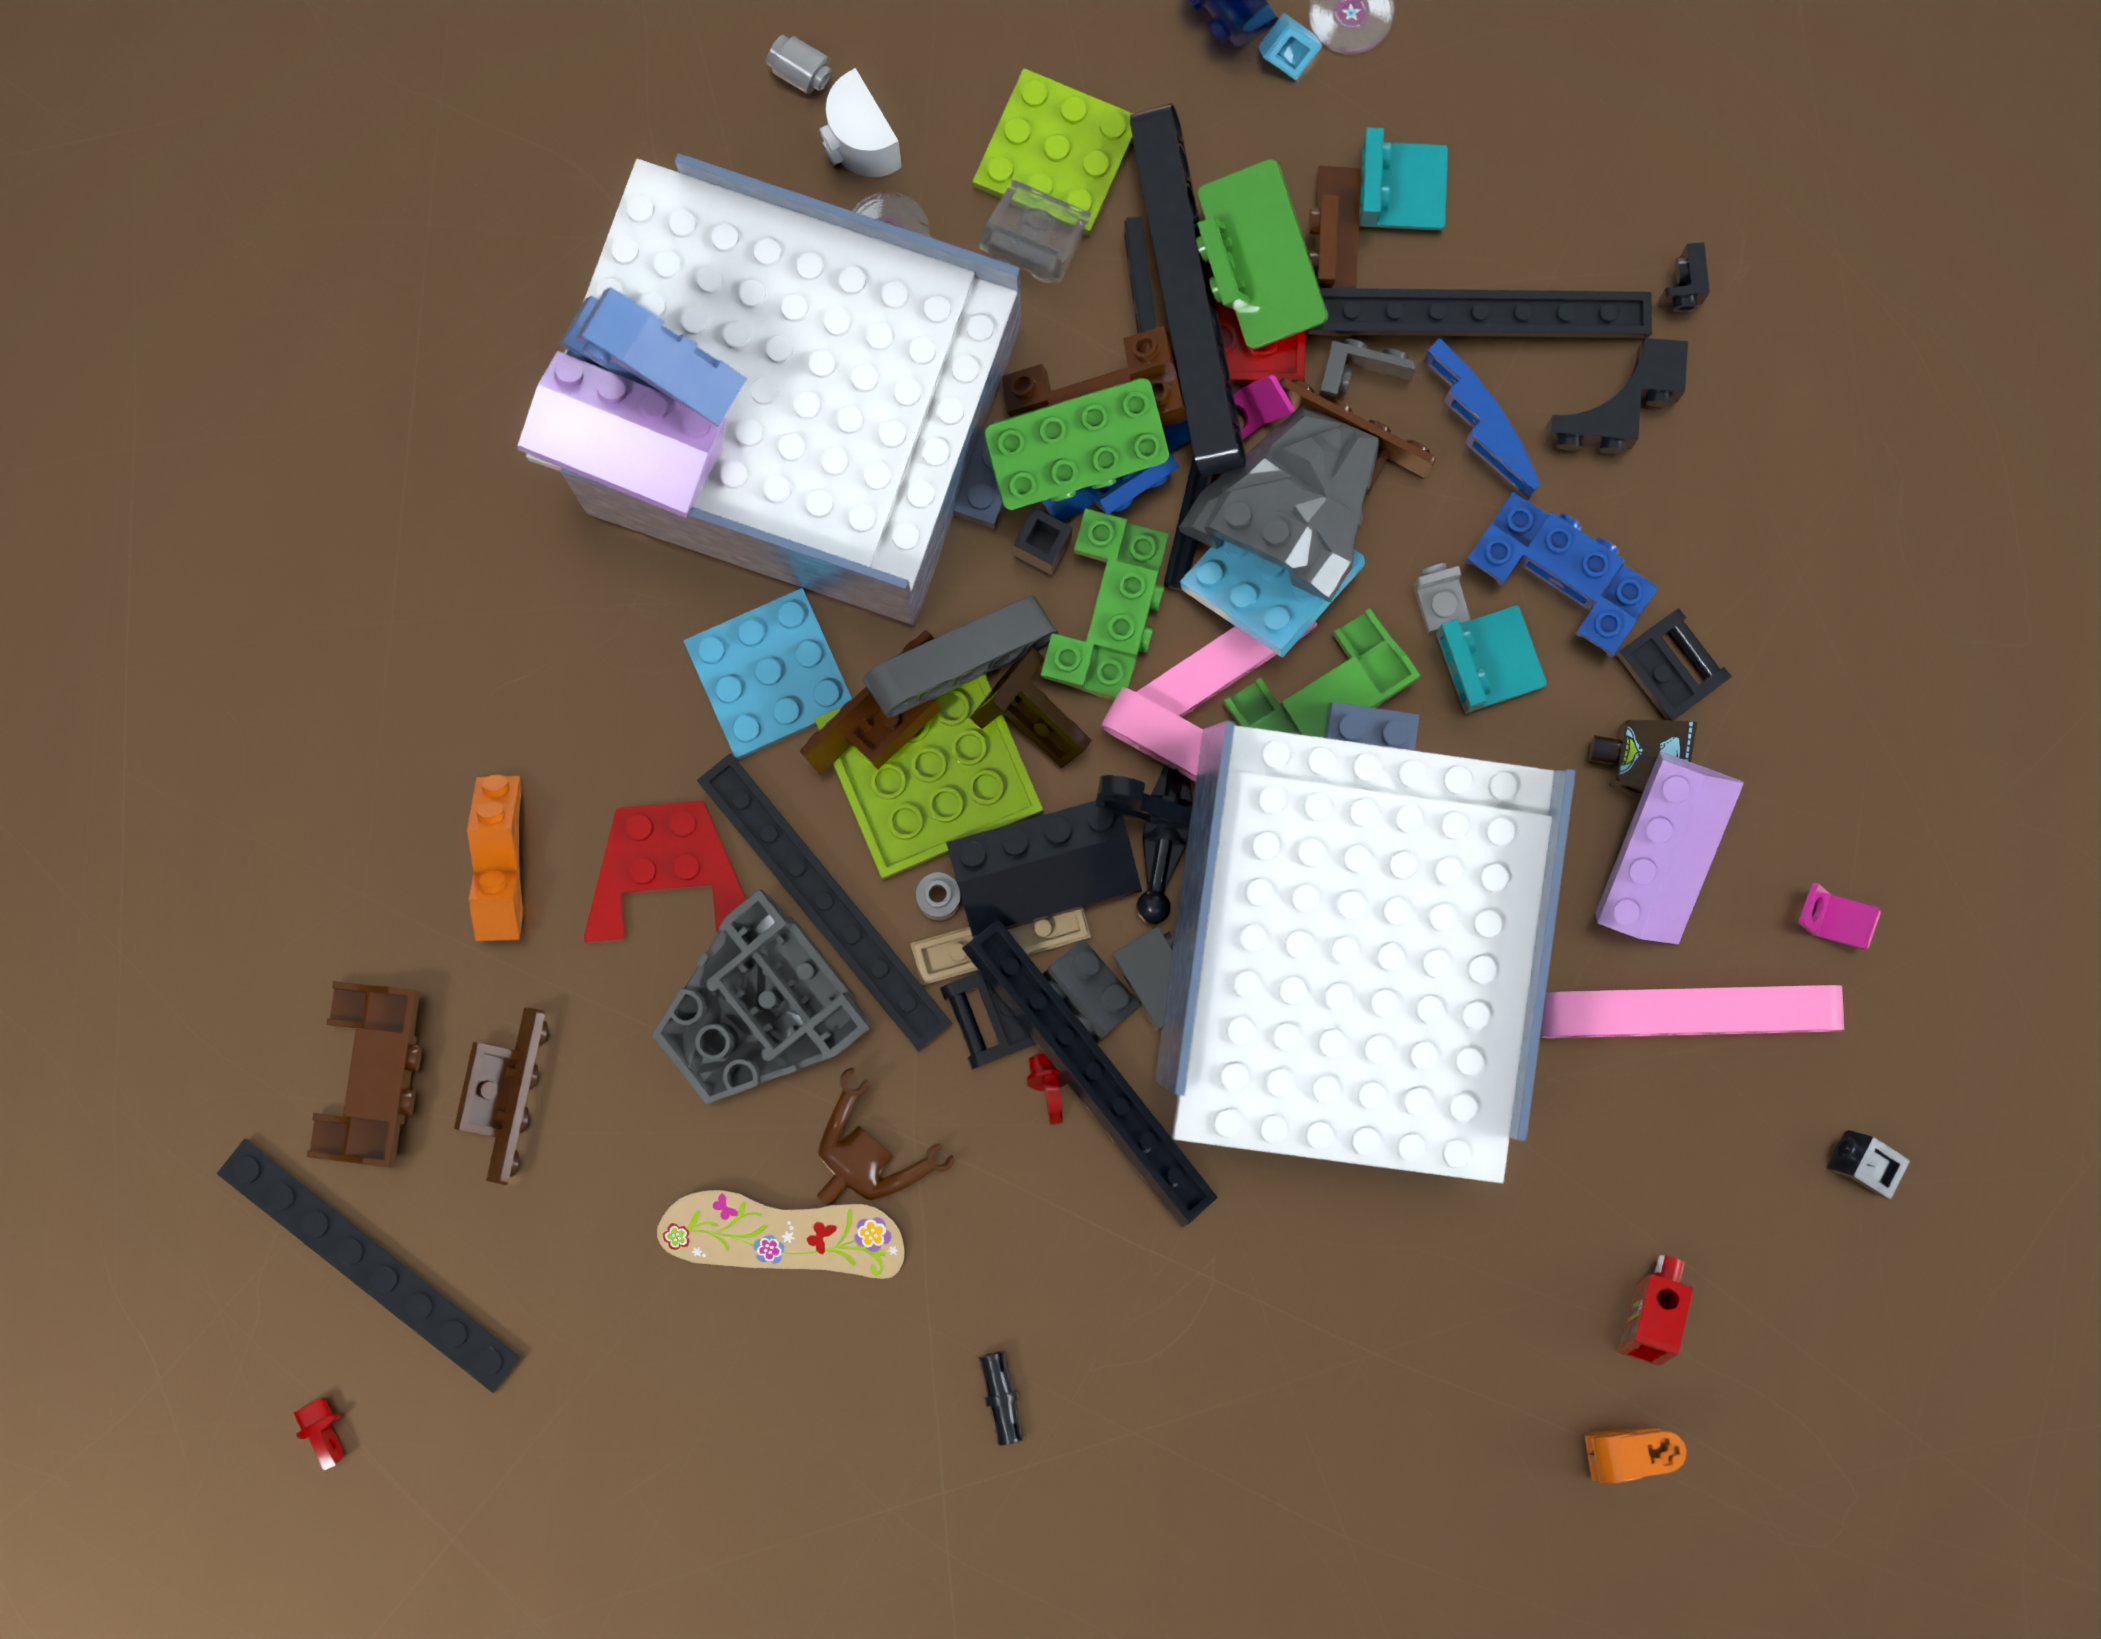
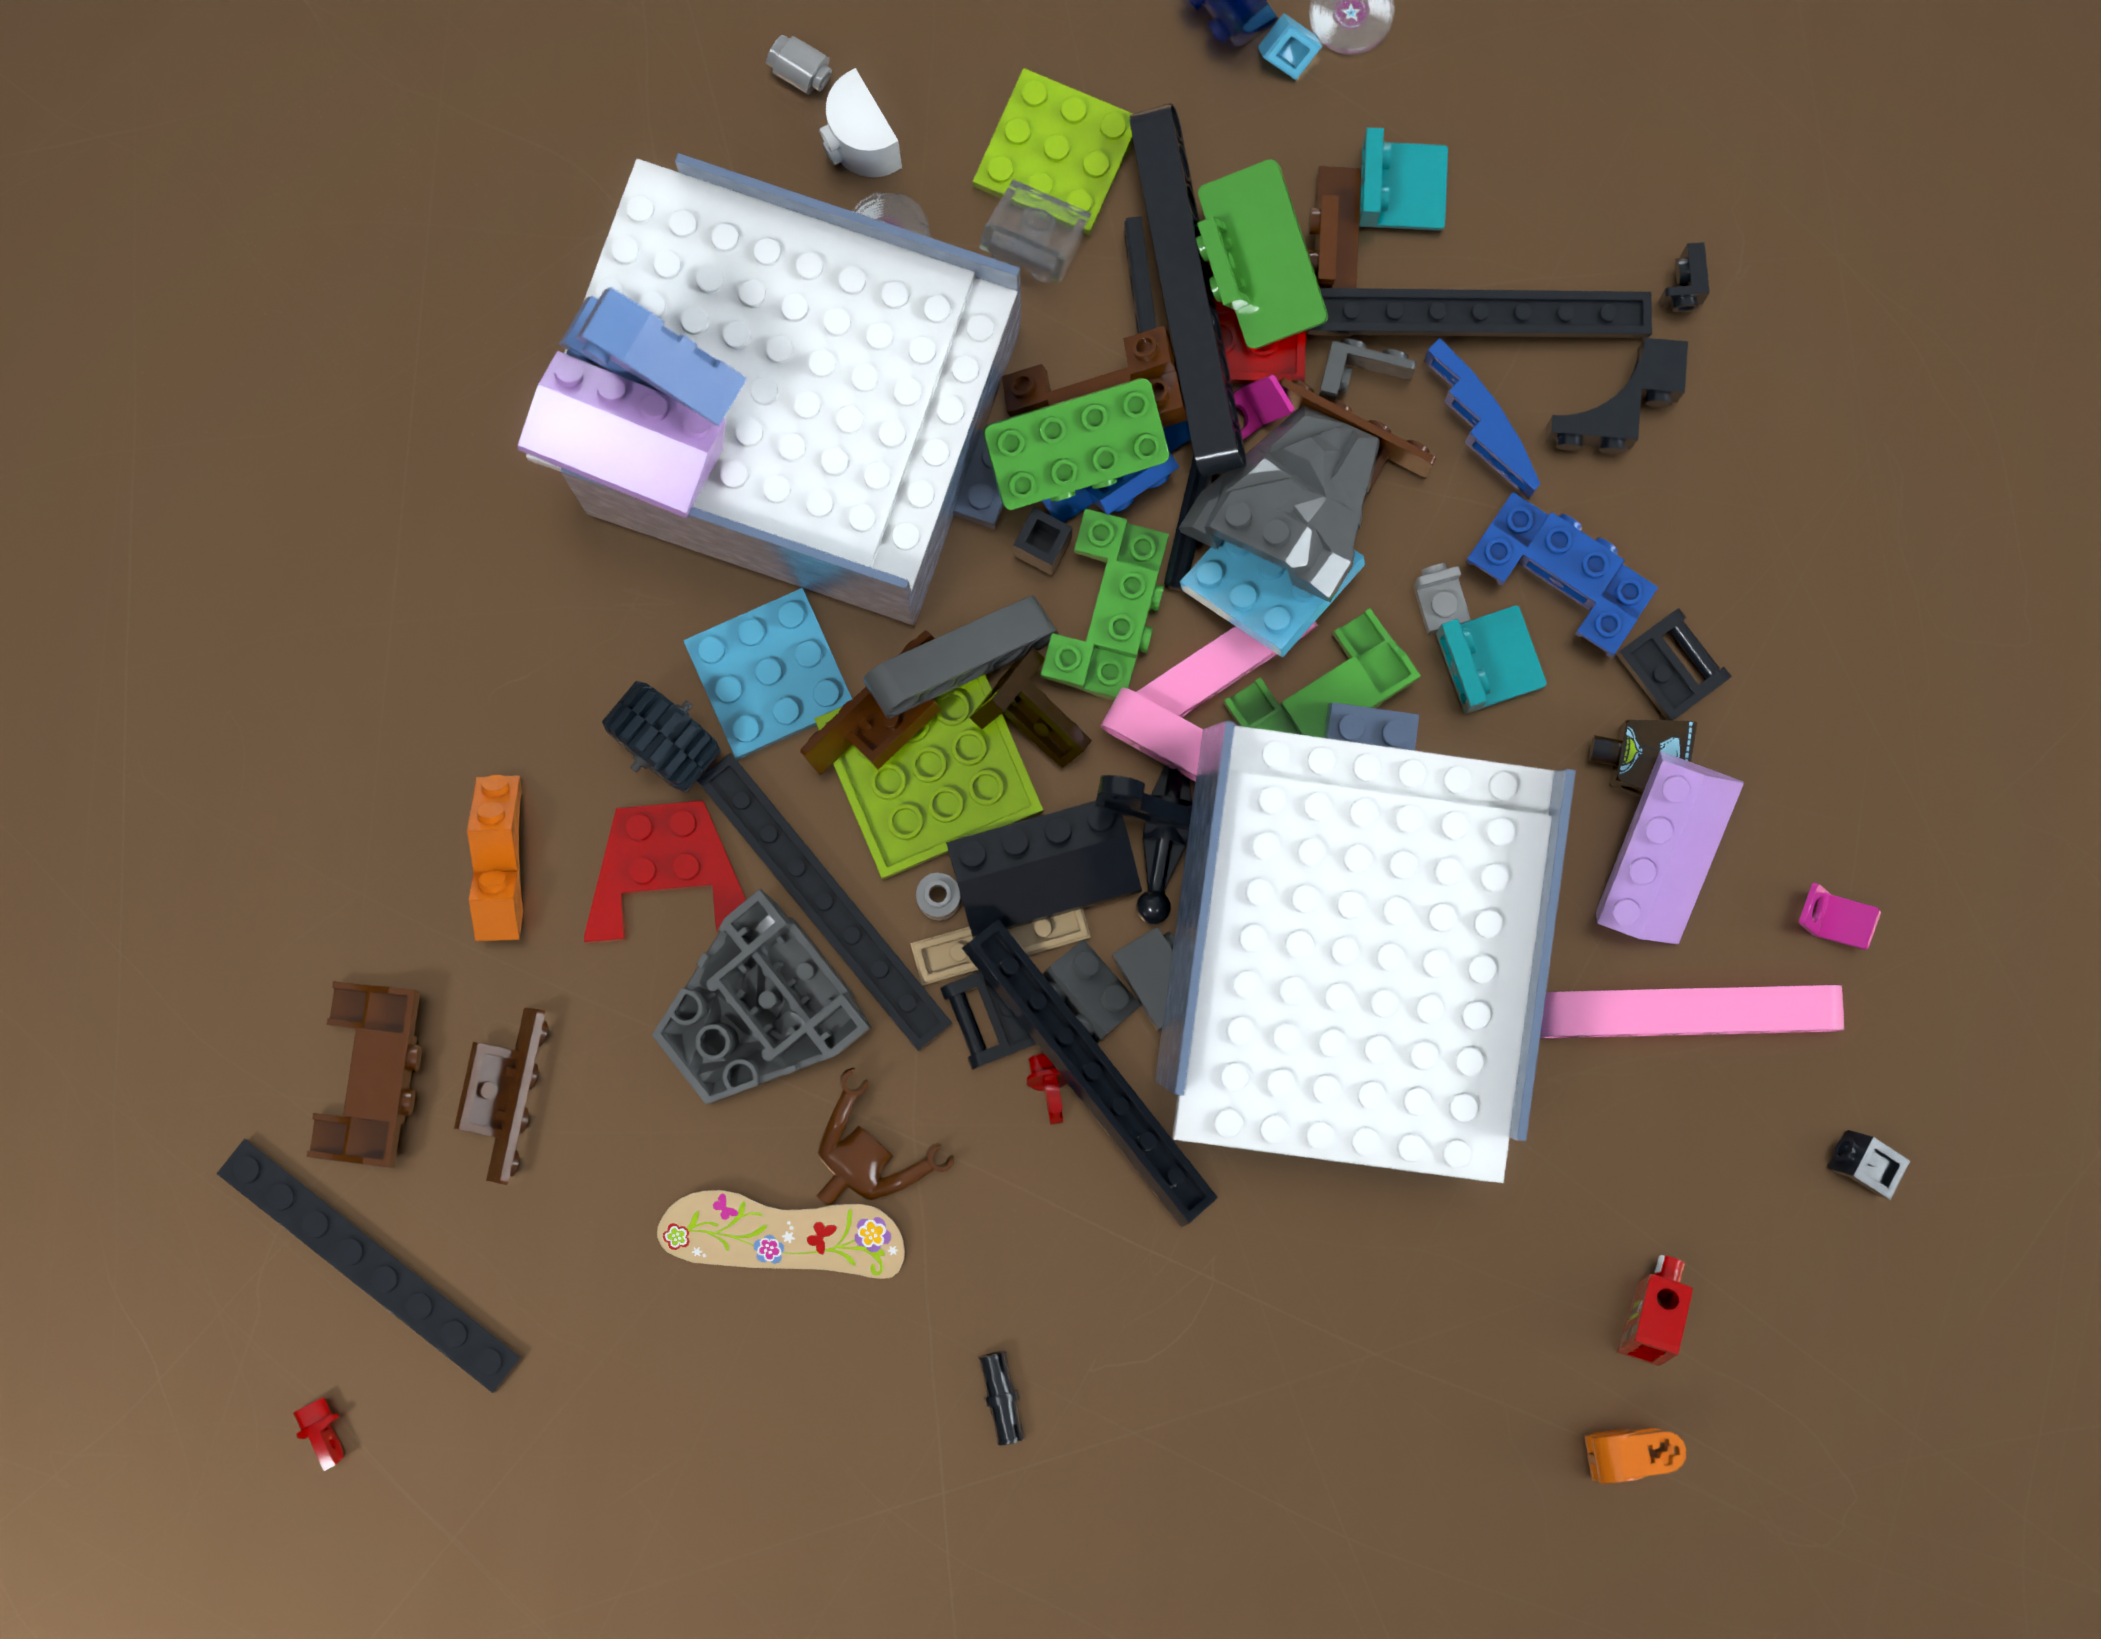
(661, 736): none -> black wheel

